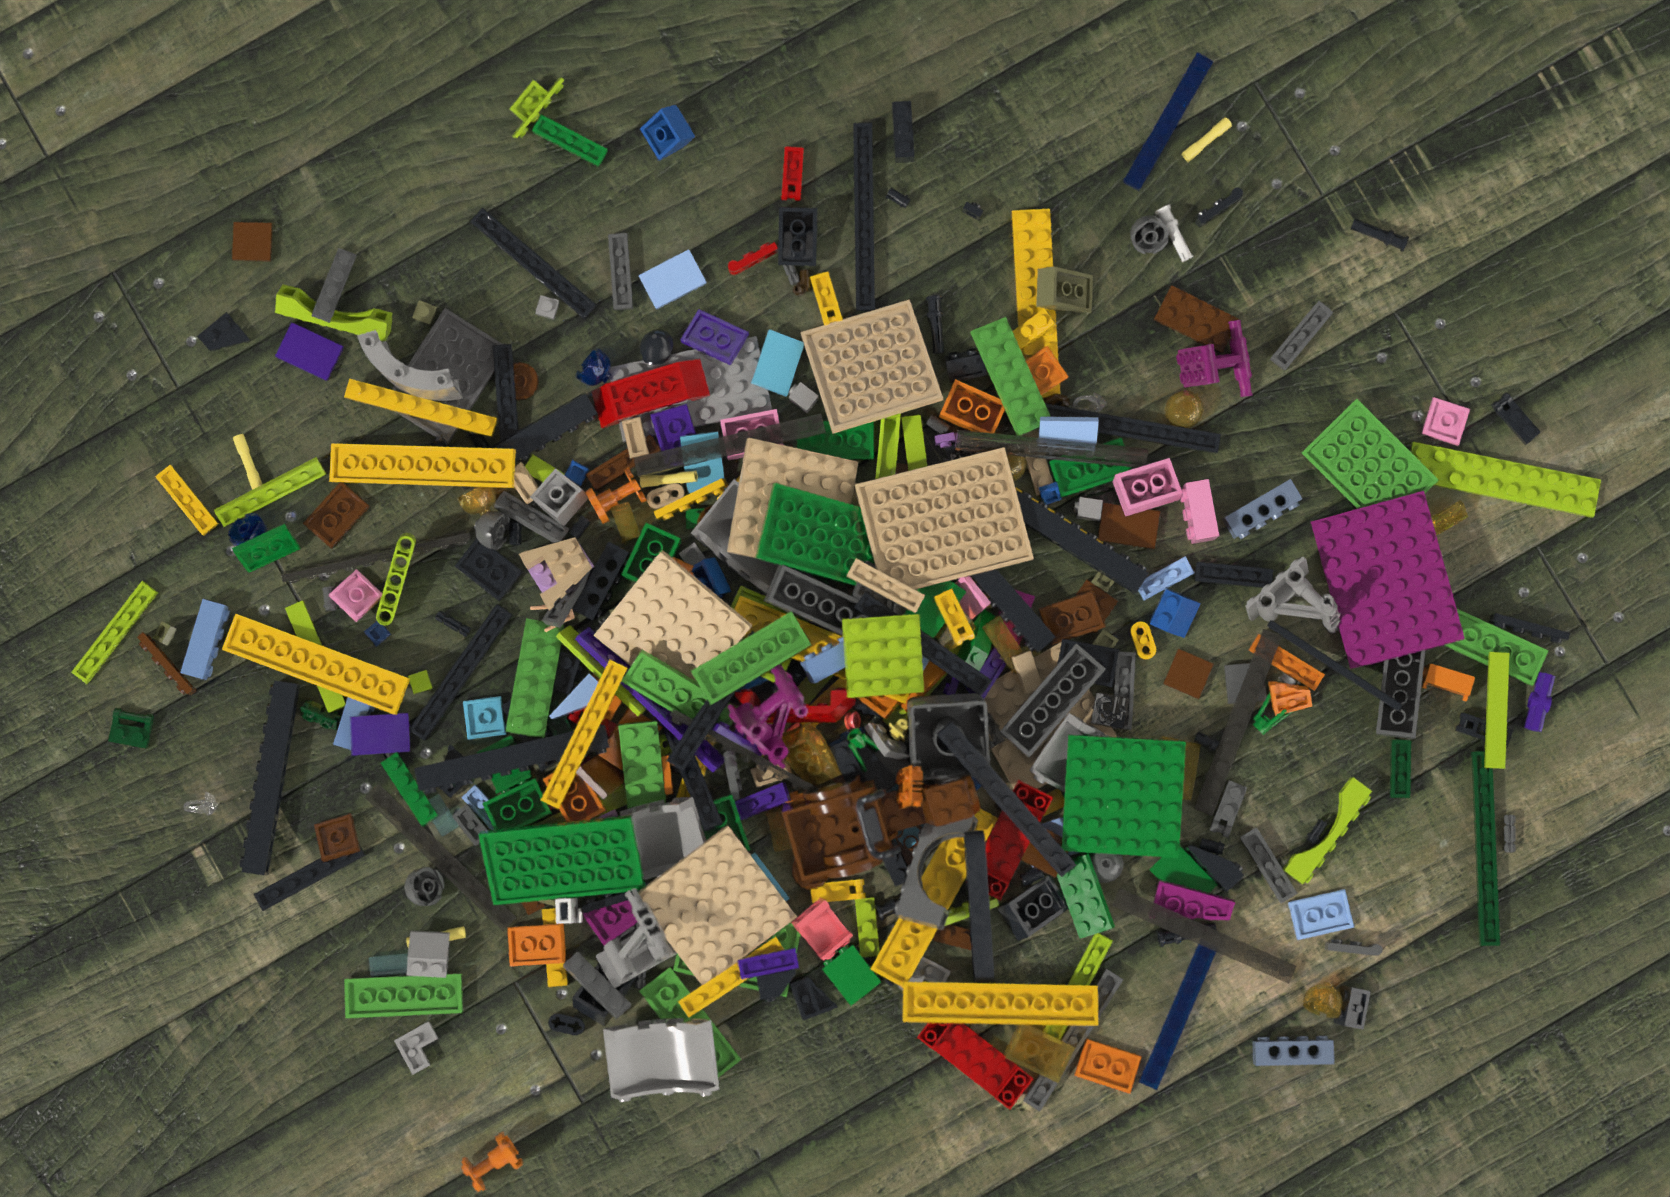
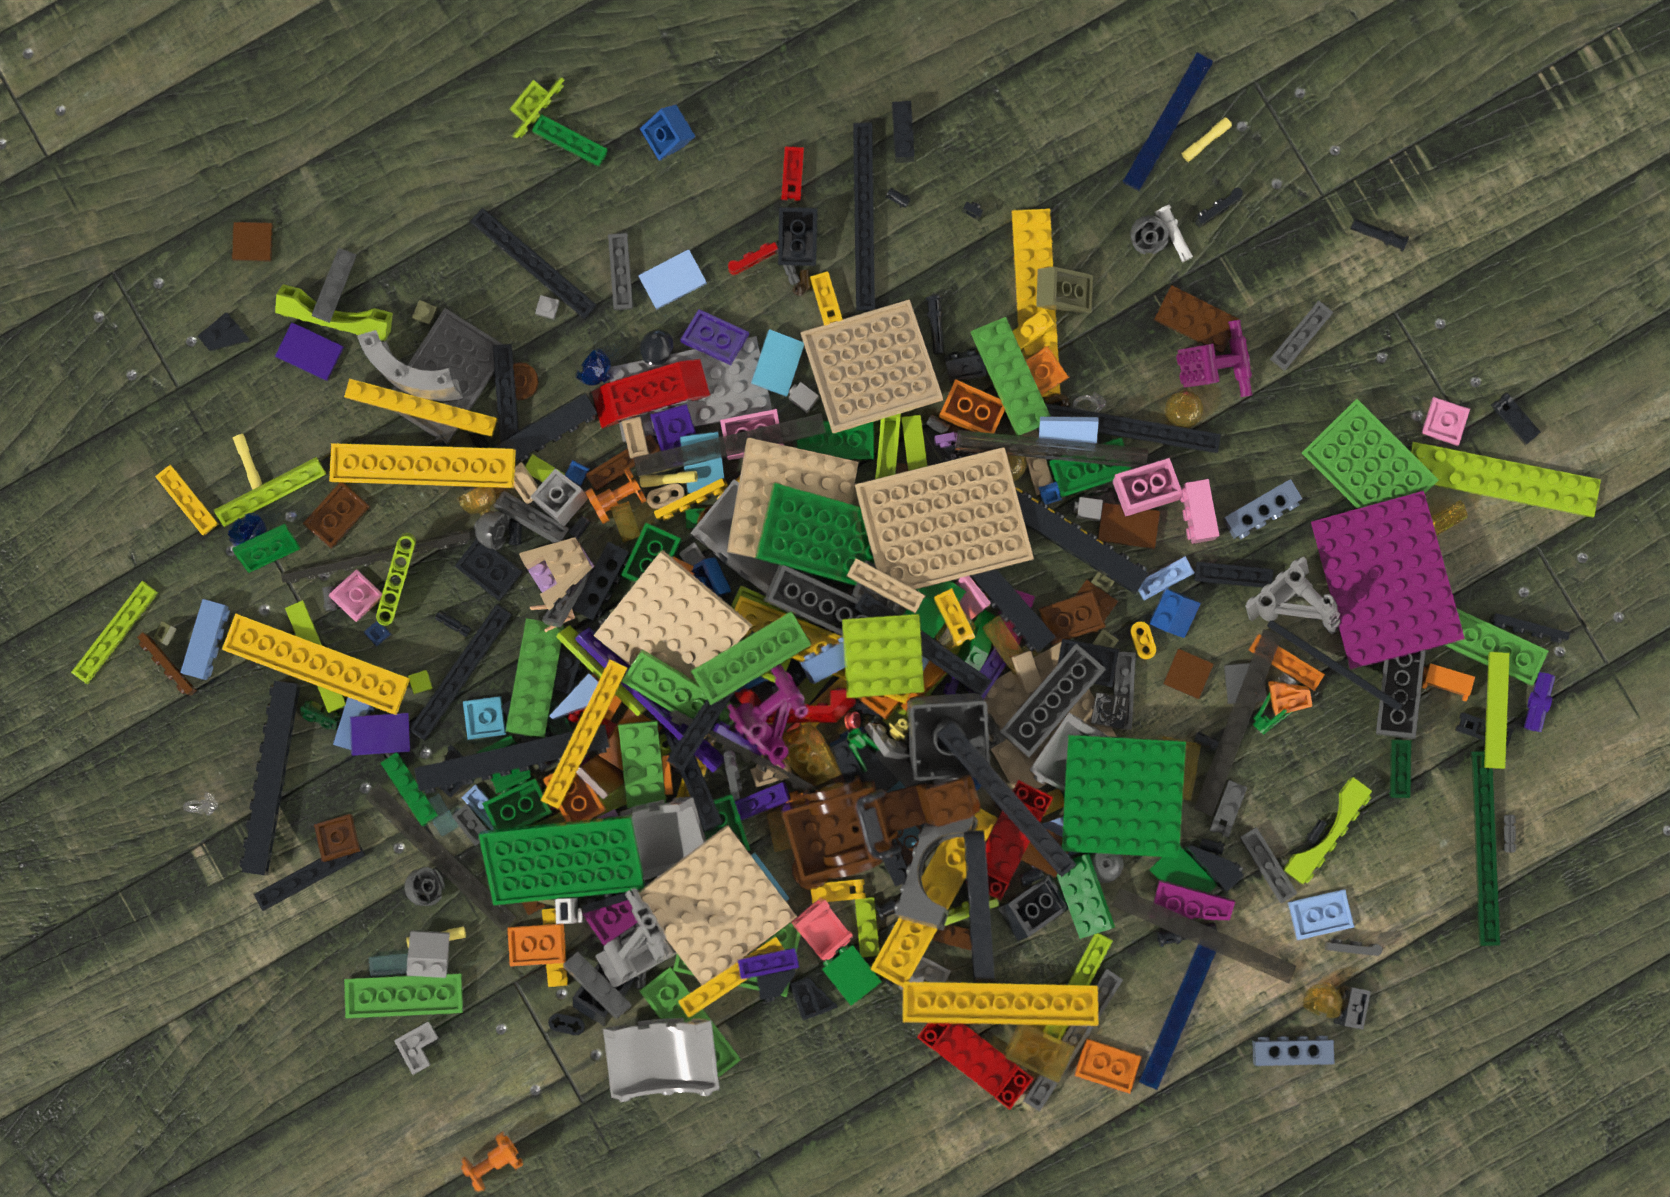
(128, 734): dark green plate -> none
(905, 796): orange hinge -> none

